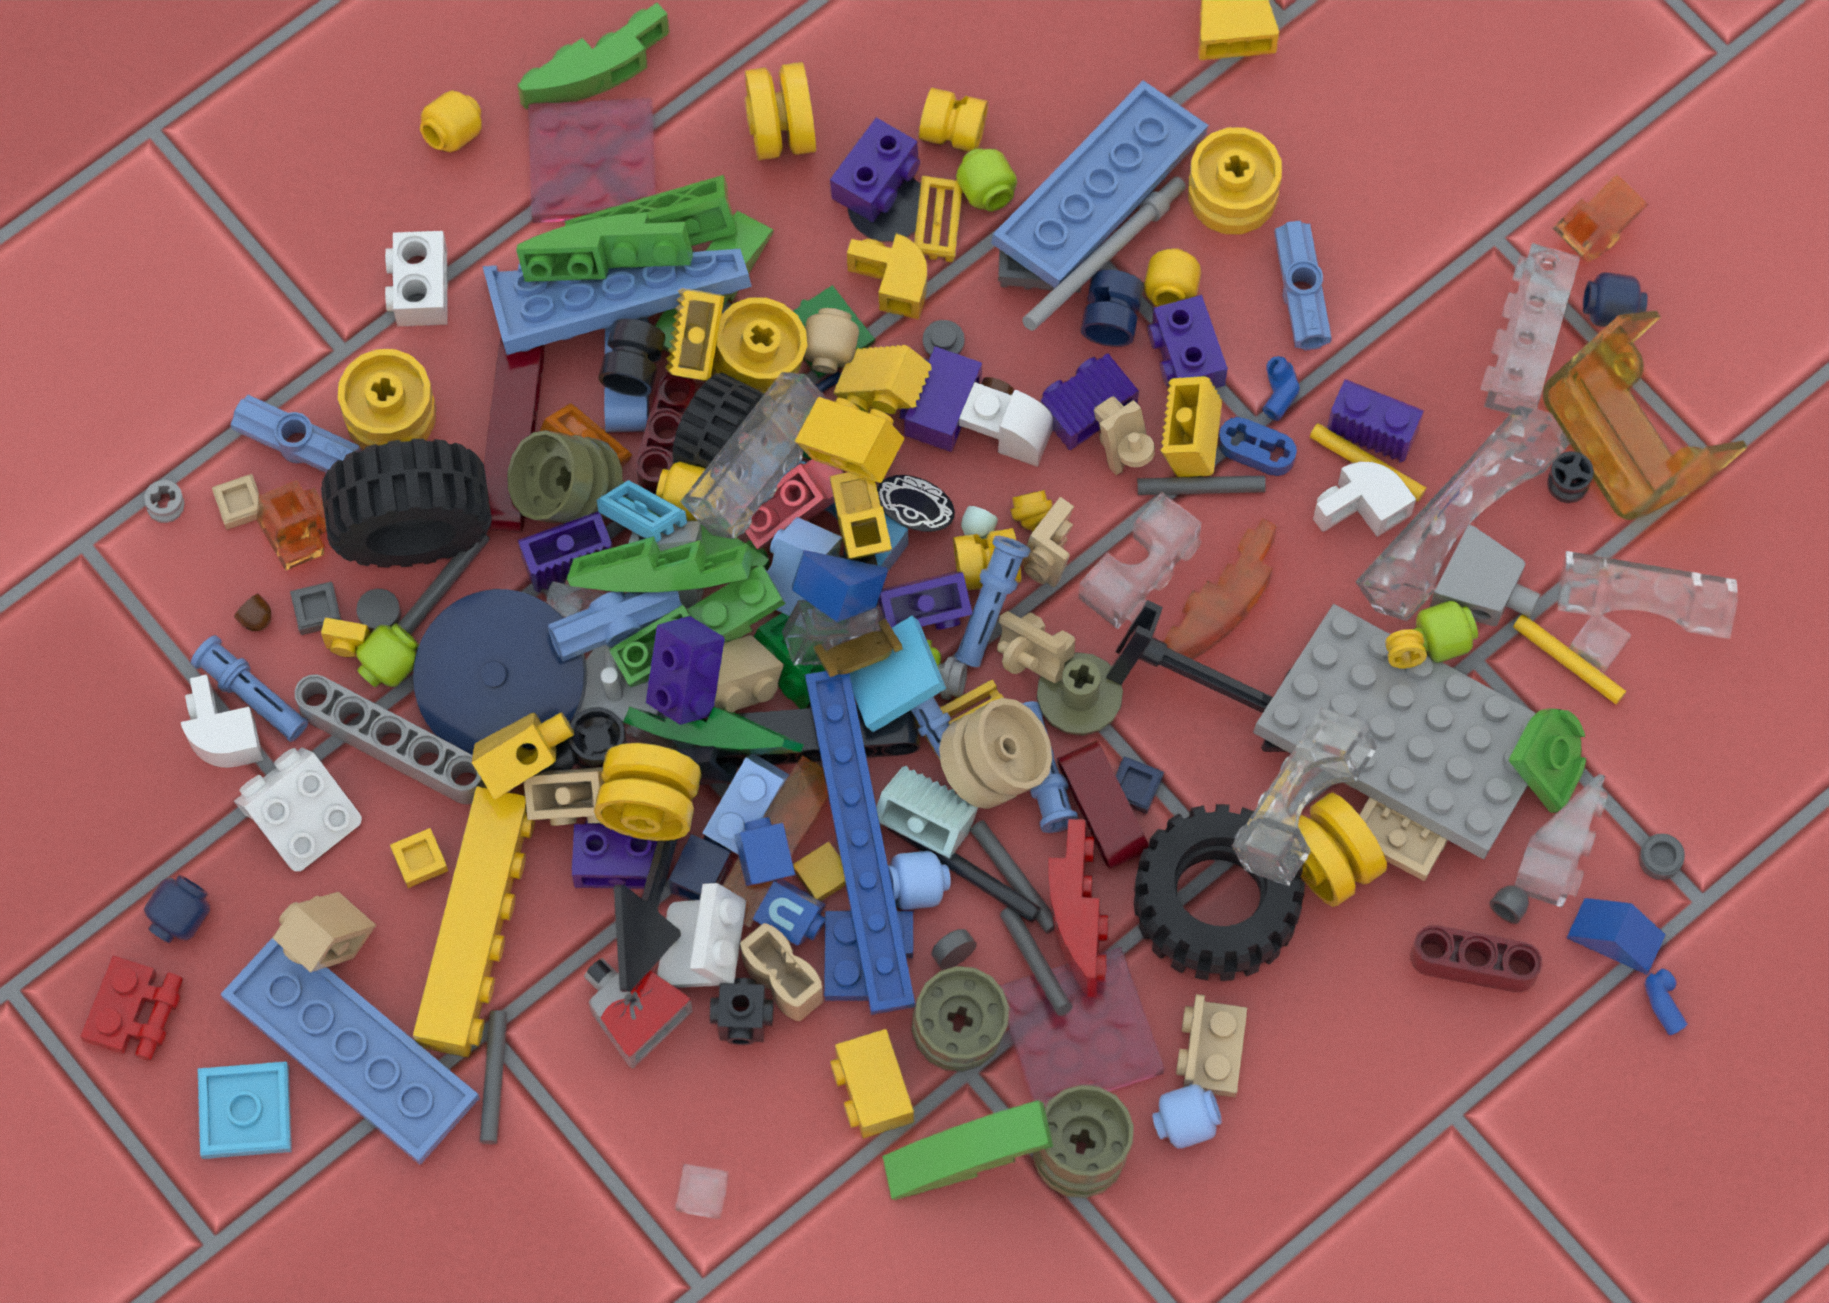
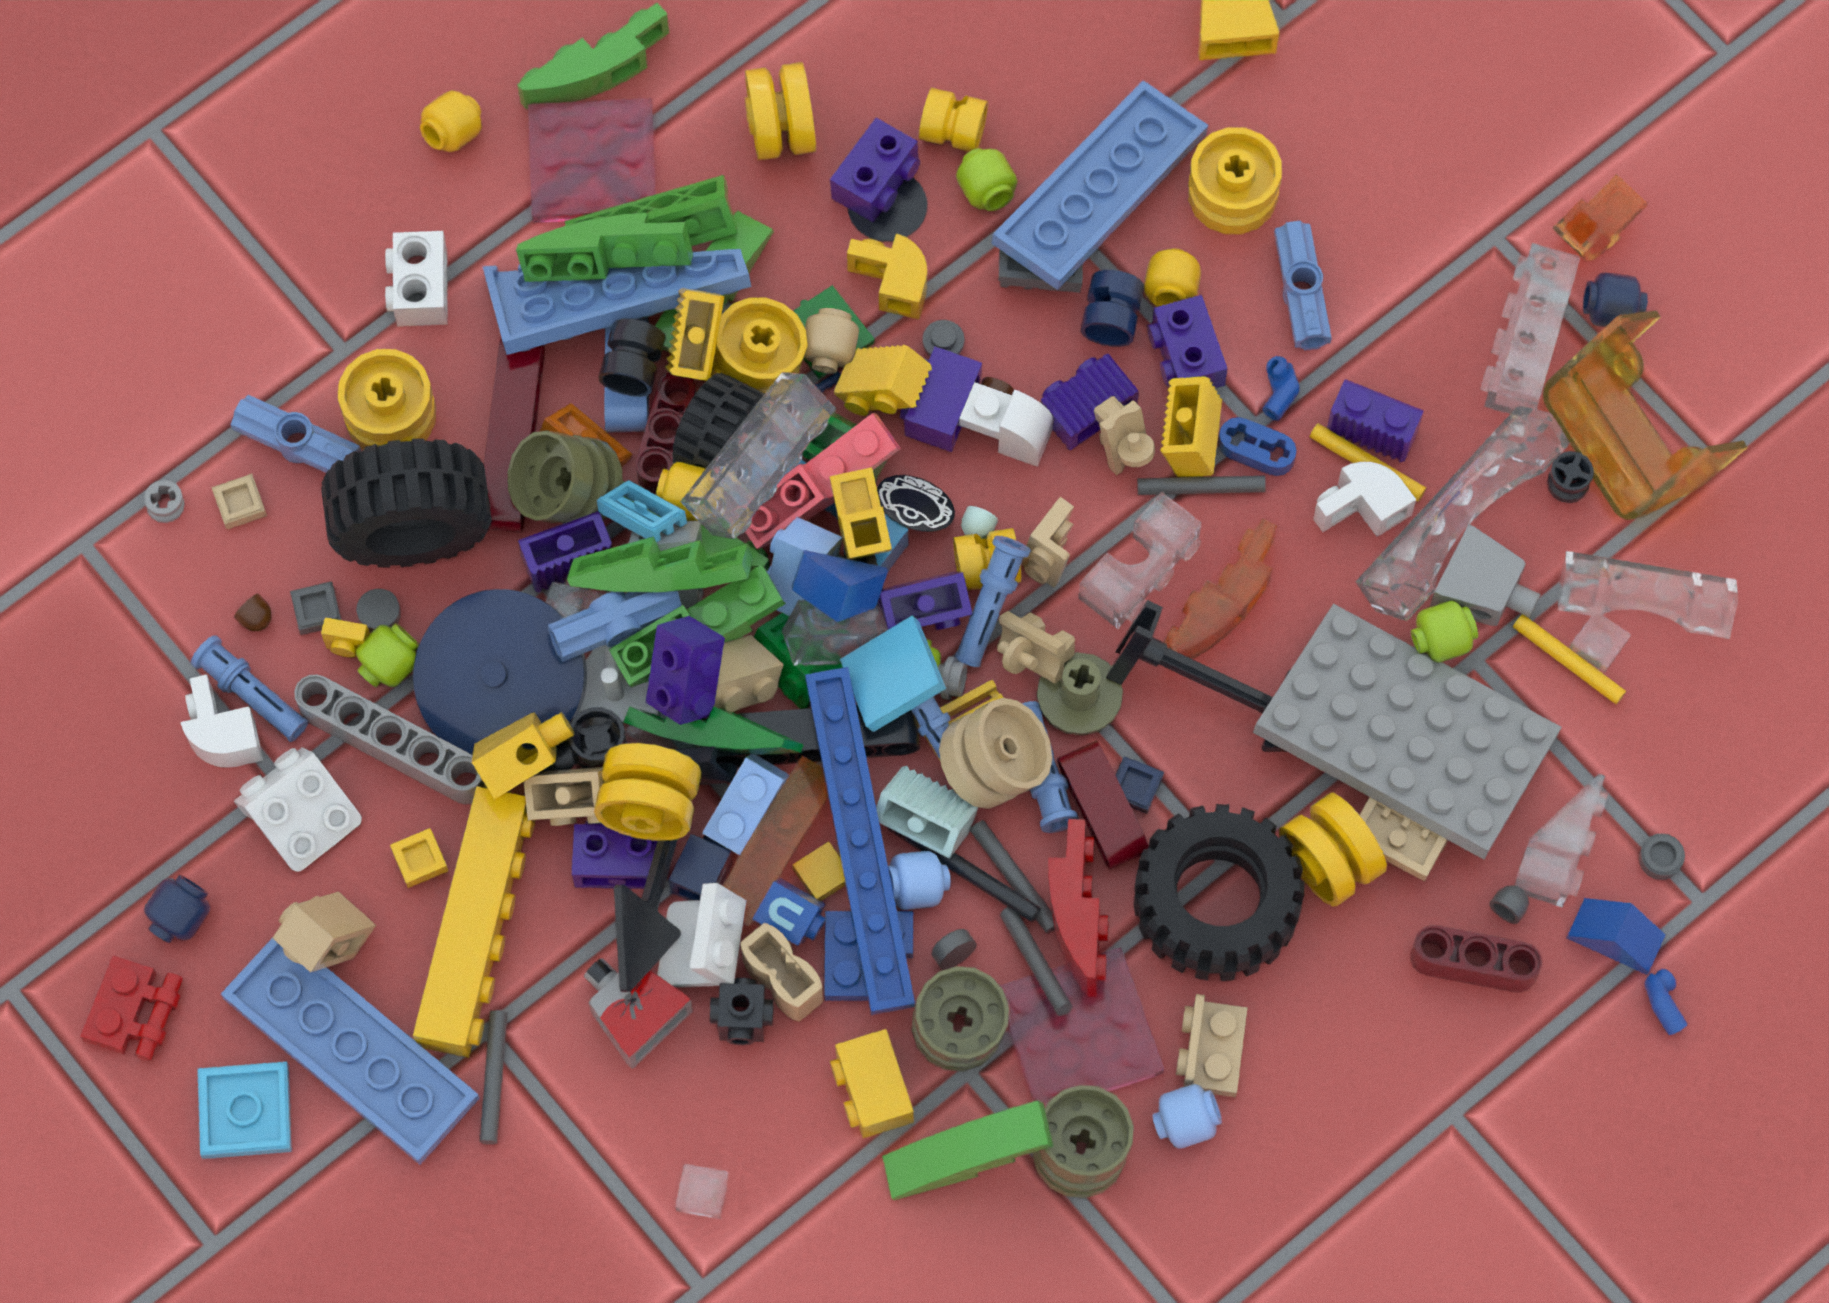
(292, 523): clear orange brick -> none
(439, 587): dark grey bar -> none
(763, 852): blue brick -> none
(850, 438): yellow brick -> none
(859, 651): pearl gold piece -> none
(933, 249): yellow tile -> none
(1031, 509): yellow plate -> none
(1151, 209): light grey bar -> none
(1329, 753): clear arch -> none
(1405, 648): yellow bush -> none
(1550, 756): bright green tile -> none

